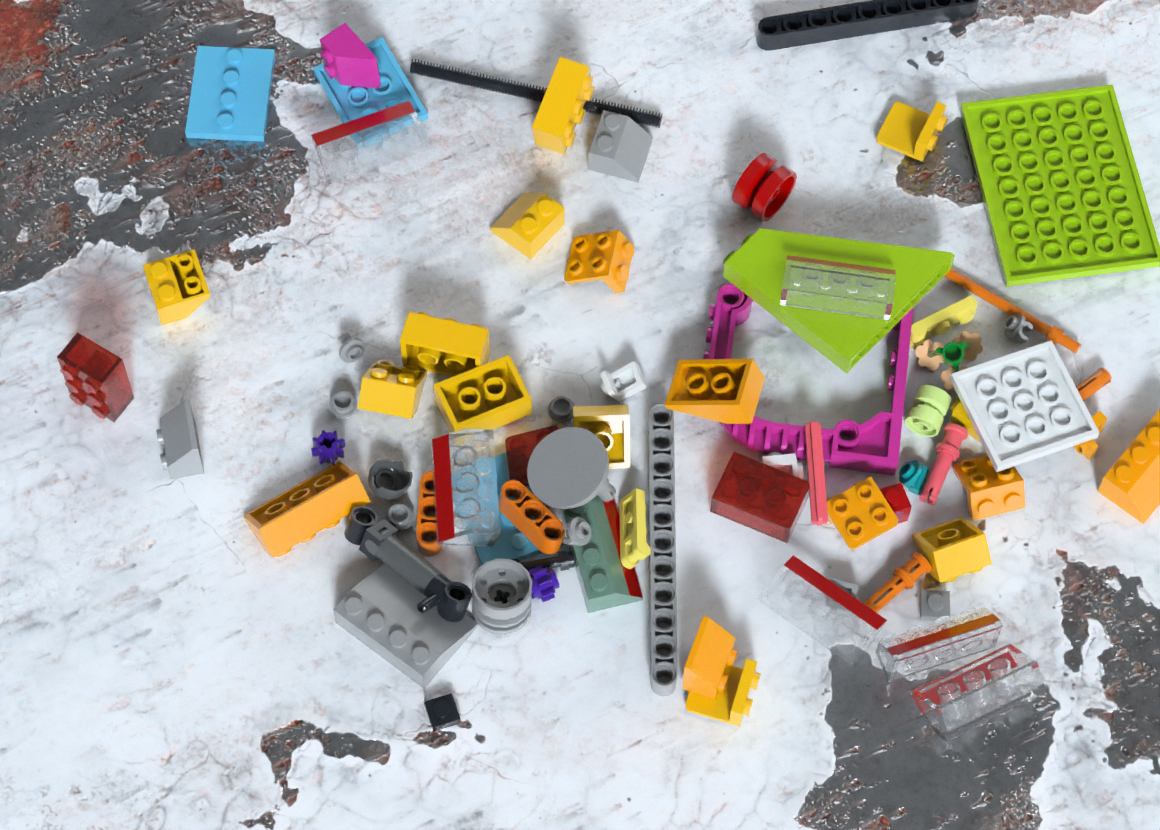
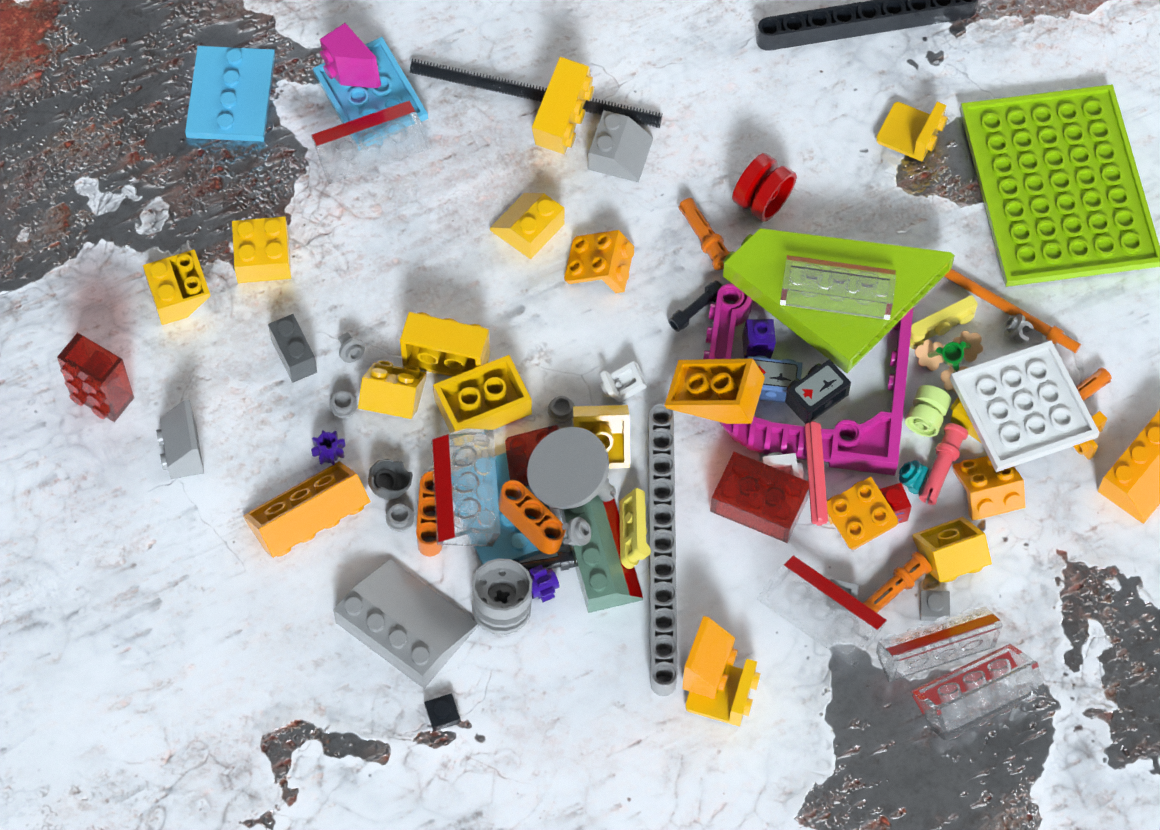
(261, 249): none -> yellow brick
(292, 348): none -> dark grey brick
(381, 542): black piece -> none
(680, 318): none -> black bar
(710, 242): none -> orange pin
(758, 338): none -> dark purple brick
(777, 376): none -> brick
(817, 391): none -> brick

